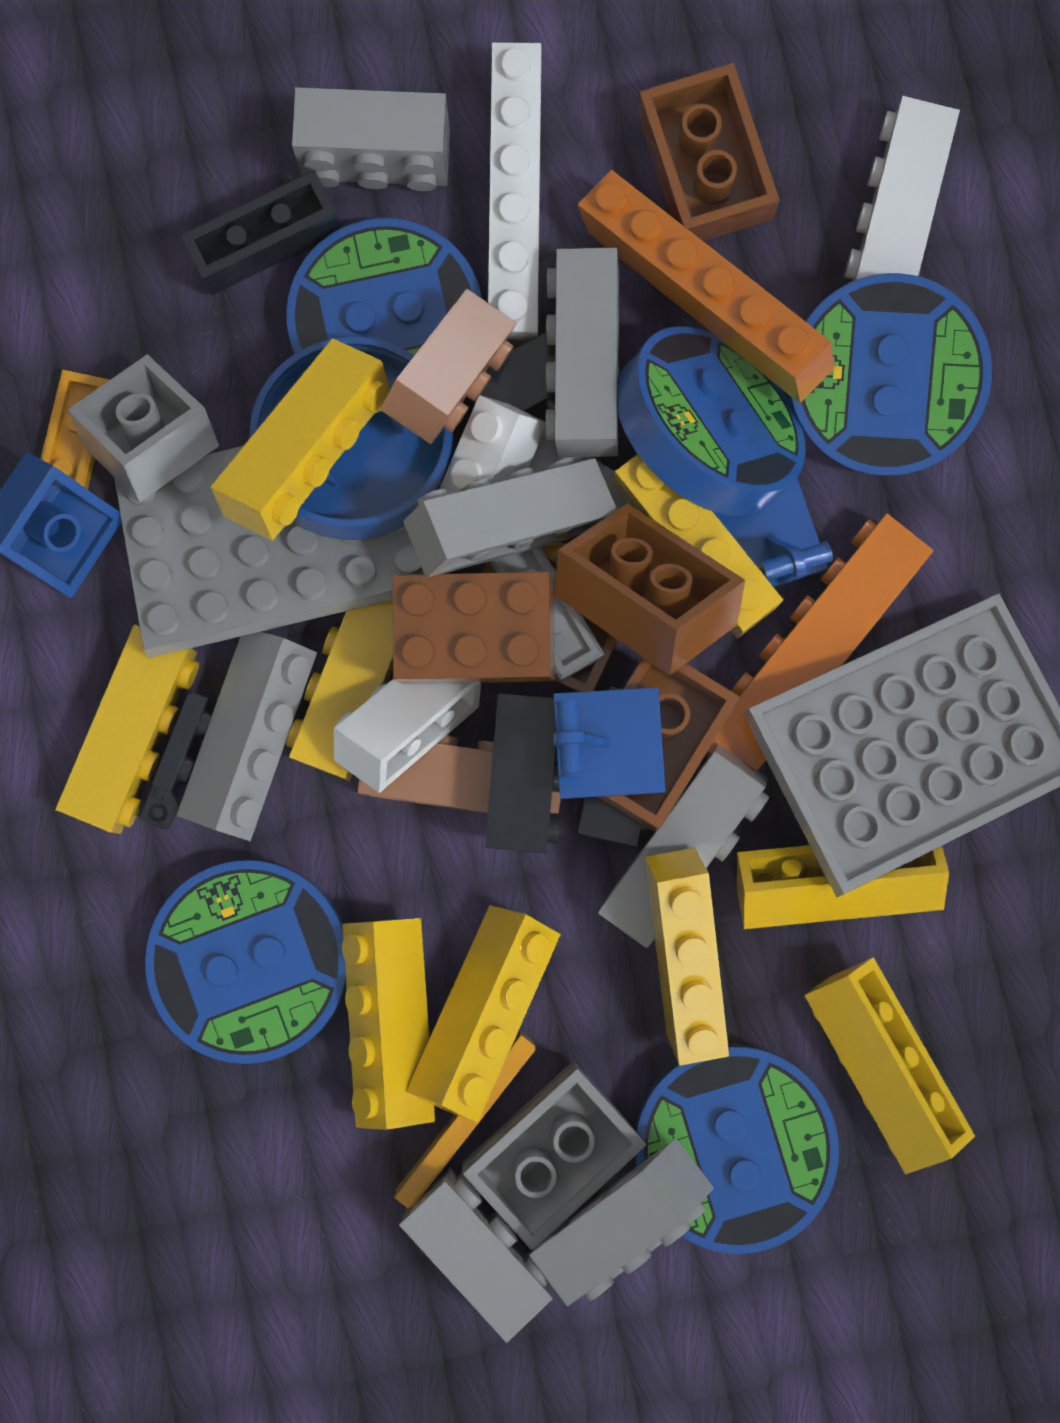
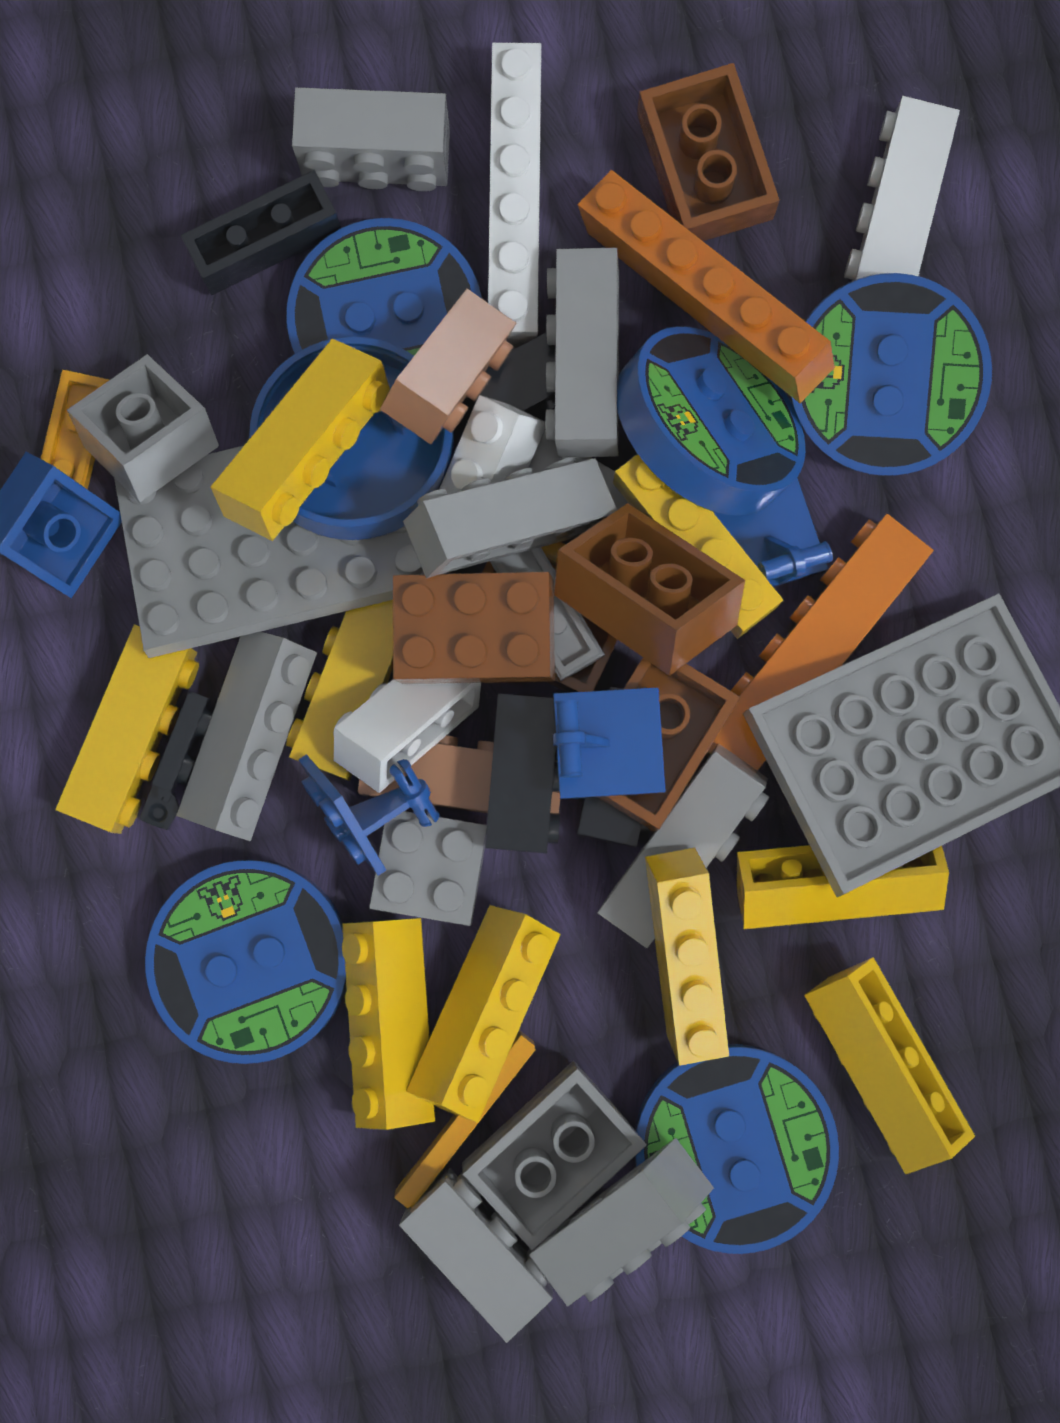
(356, 822): none -> blue plate
(430, 868): none -> light grey brick

